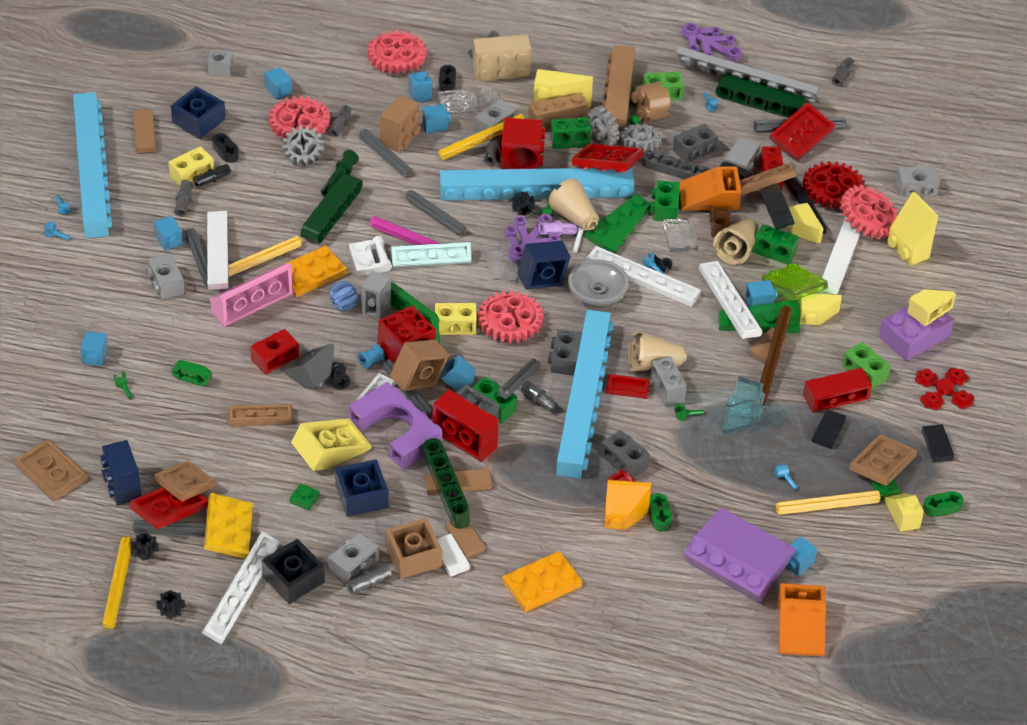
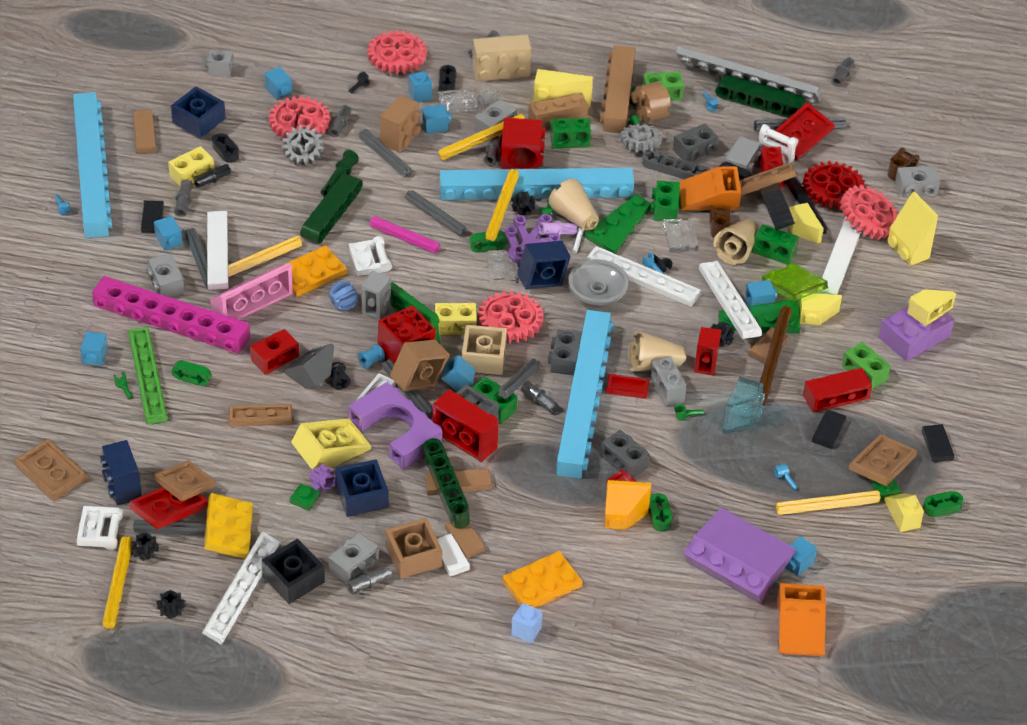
(50, 231): dark azure hand -> none
(92, 526): none -> white plate
(147, 375): none -> bright green tile
(151, 212): none -> black tile
(171, 314): none -> dark pink brick
(322, 478): none -> medium lavender gear
(362, 80): none -> black hand
(431, 254): light aqua tile -> none
(485, 348): none -> tan brick
(487, 245): none -> green beam
(502, 205): none -> yellow axle
(526, 623): none -> light blue brick
(603, 126): light grey gear -> none
(607, 157): red plate -> none
(692, 33): medium lavender plant -> none
(707, 351): none -> red brick
(726, 333): none -> black gear
(787, 152): none -> white plate
(901, 159): none -> reddish brown piece
(945, 387): red plant -> none

